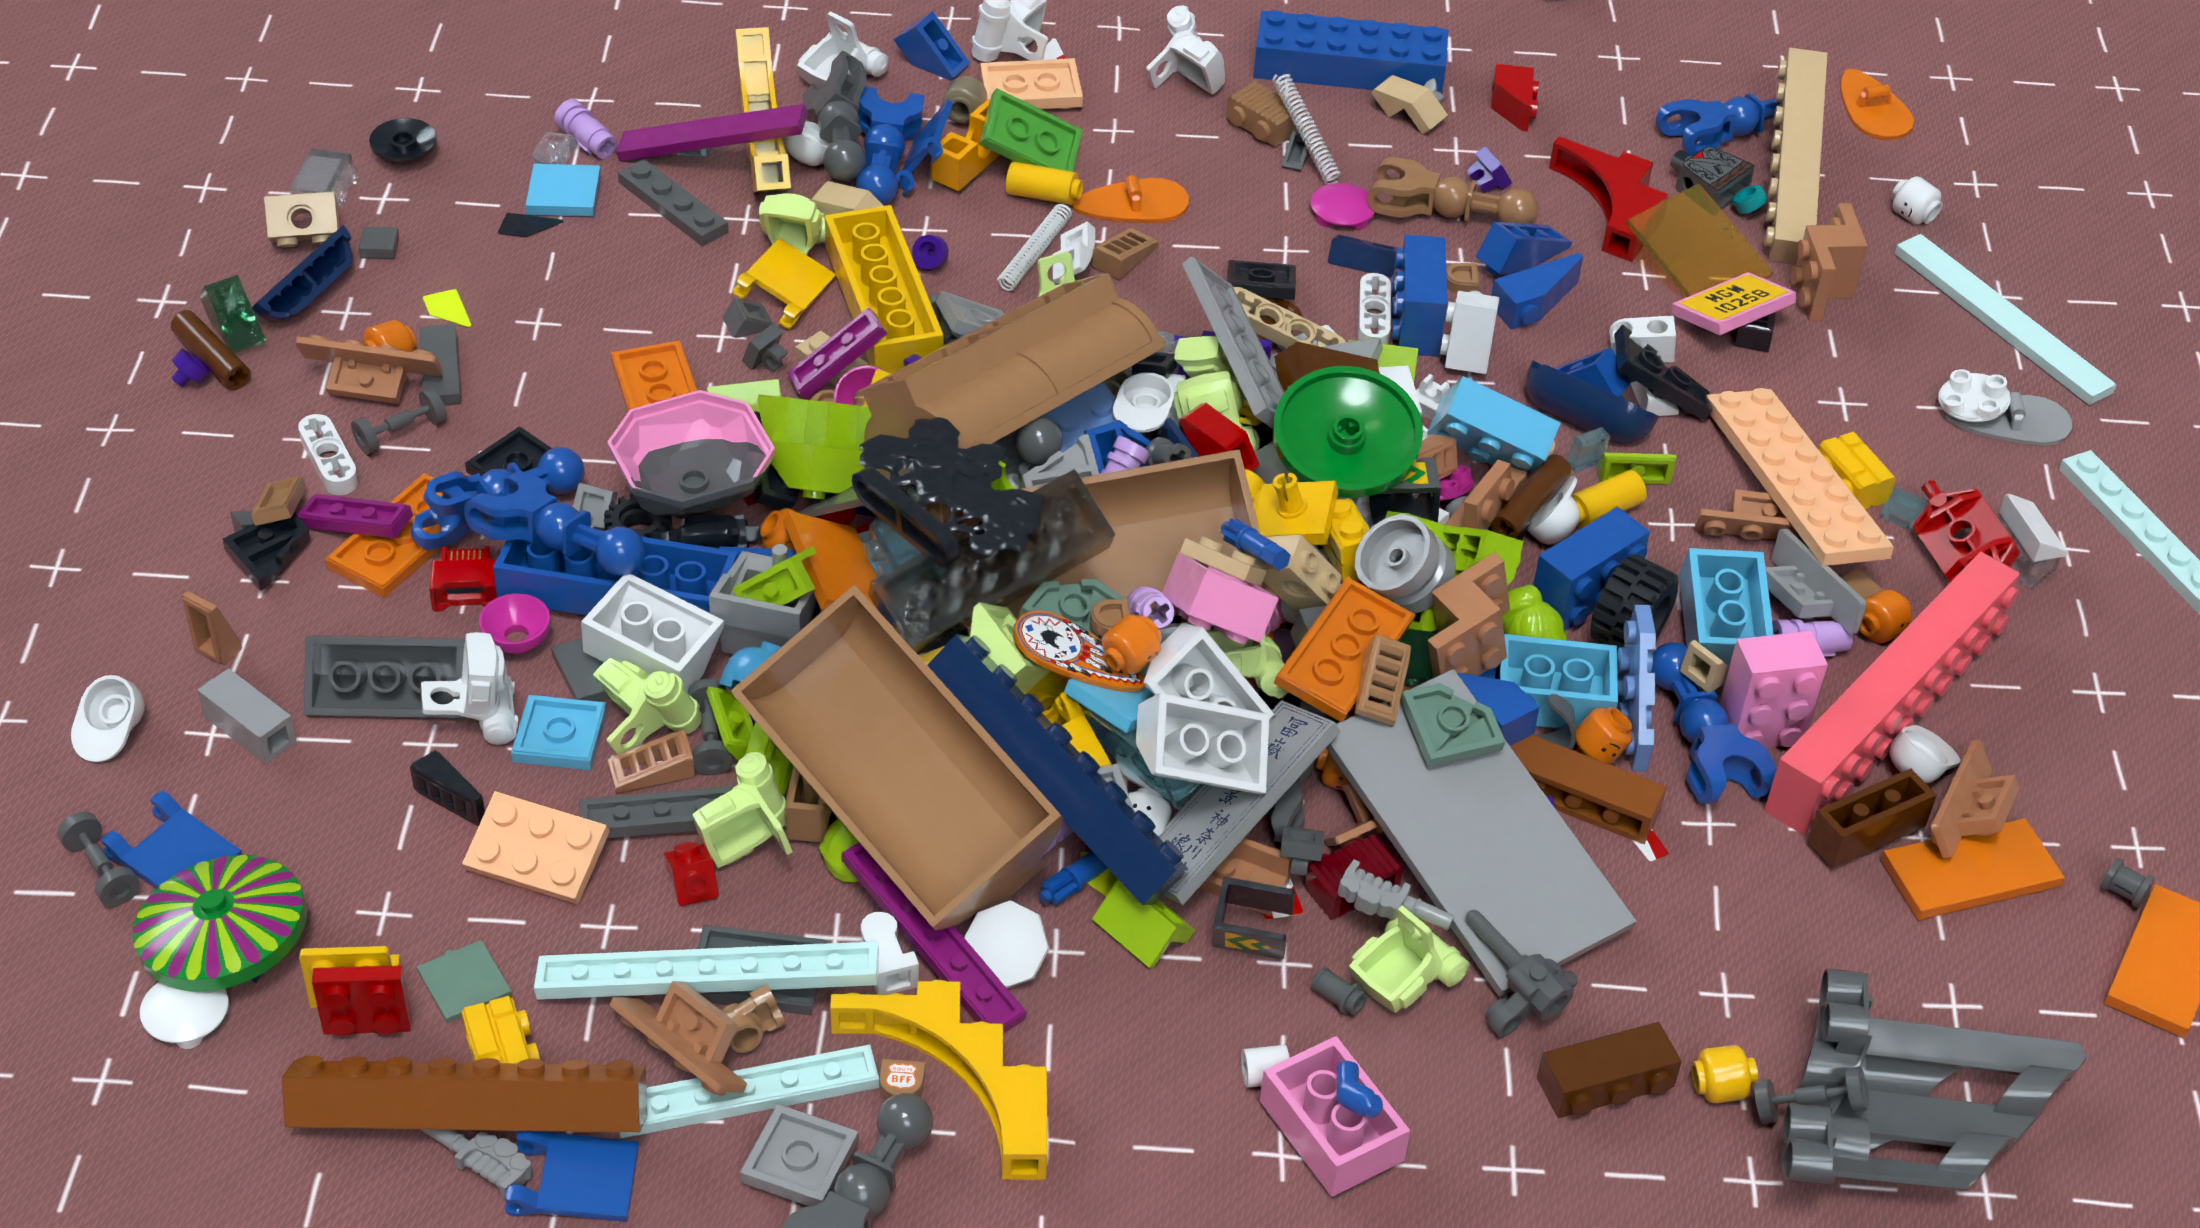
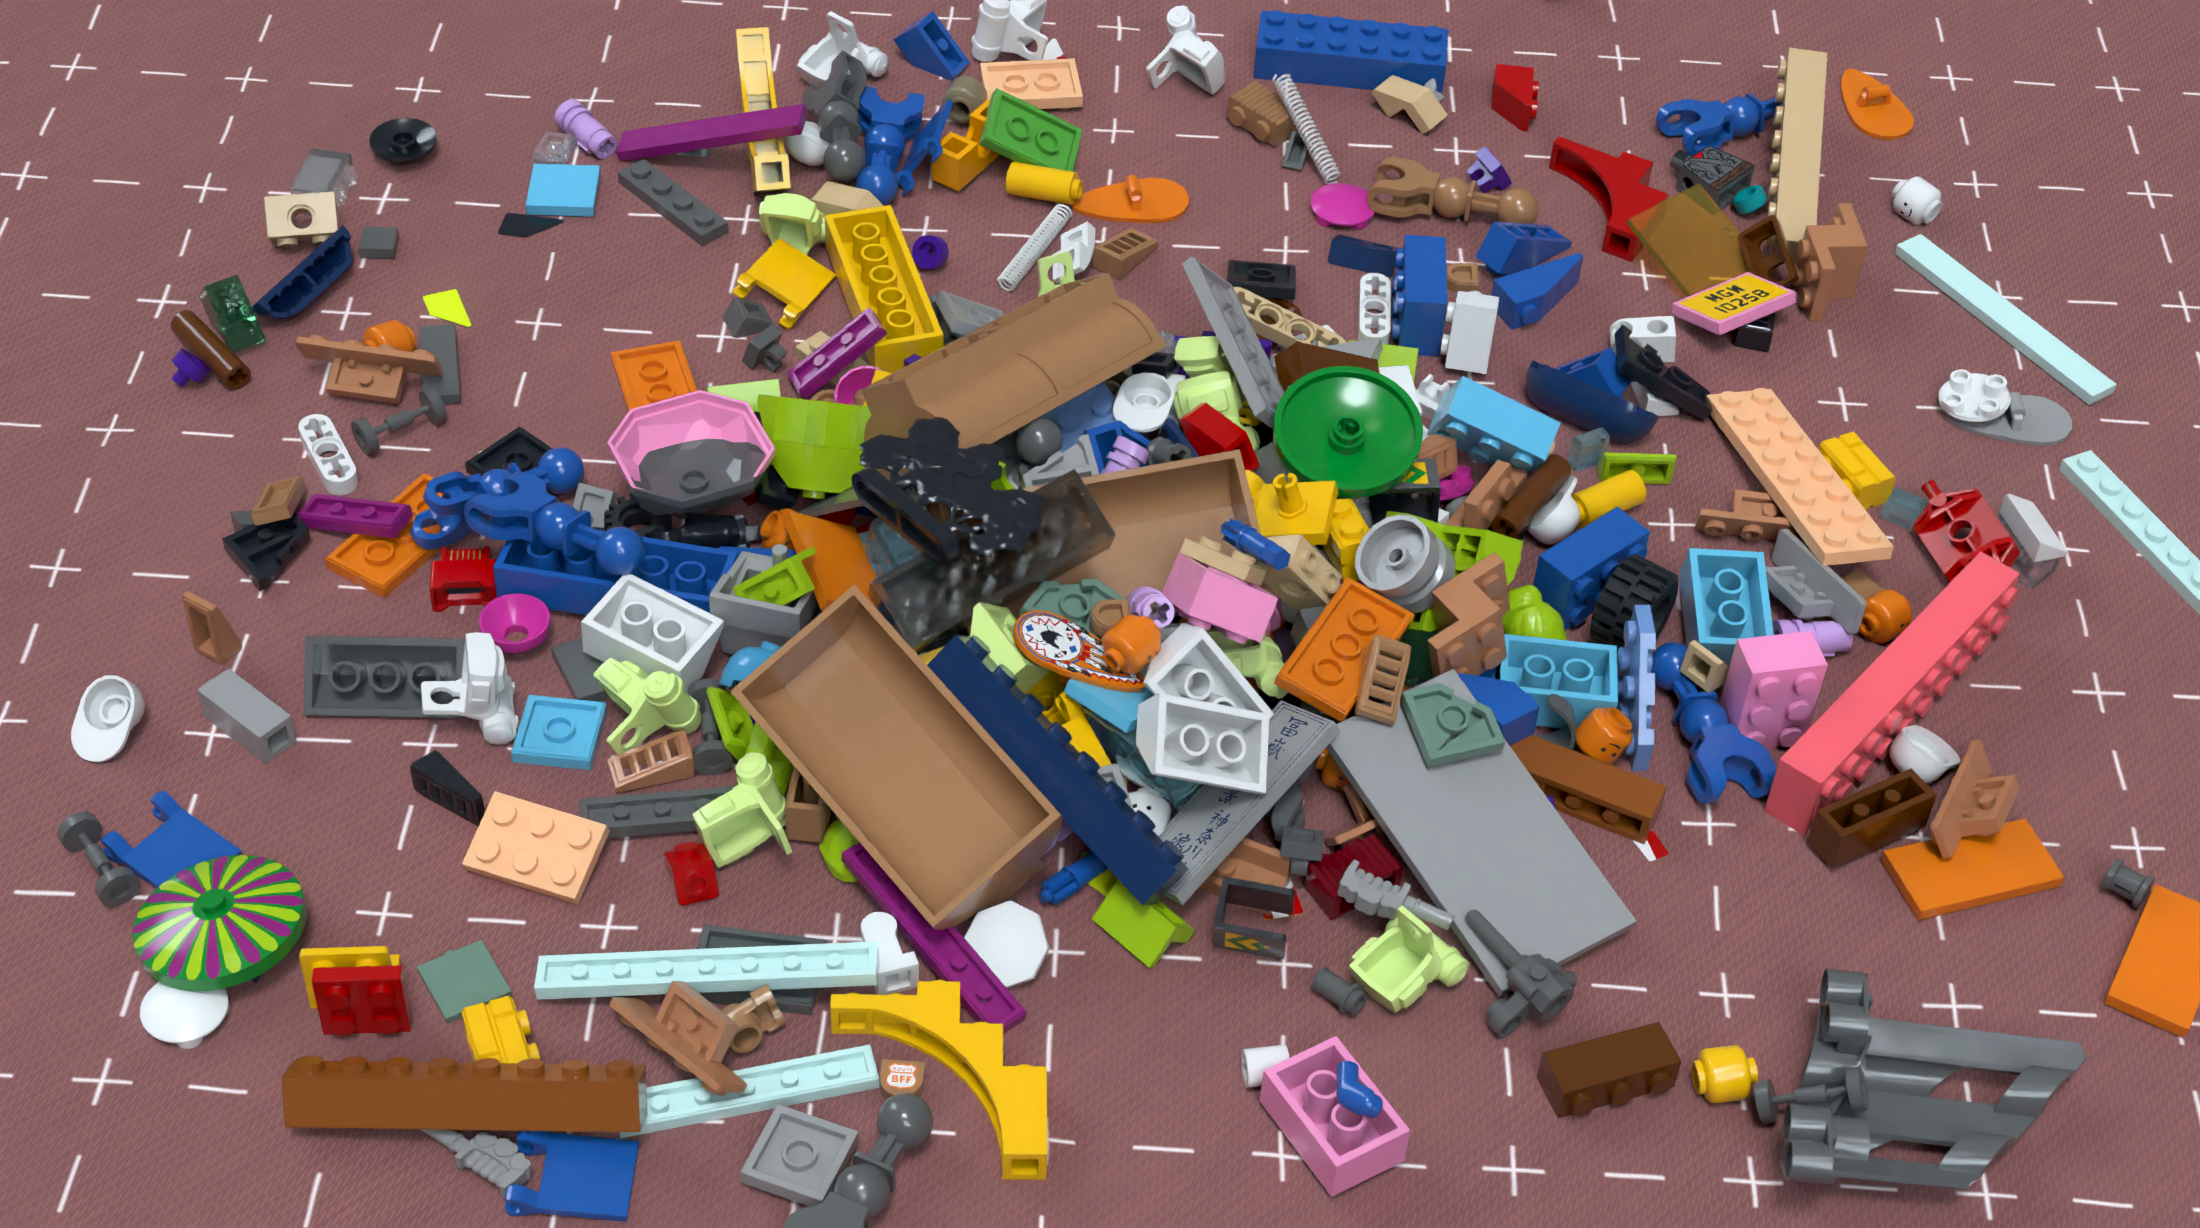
(1758, 265): none -> reddish brown piece

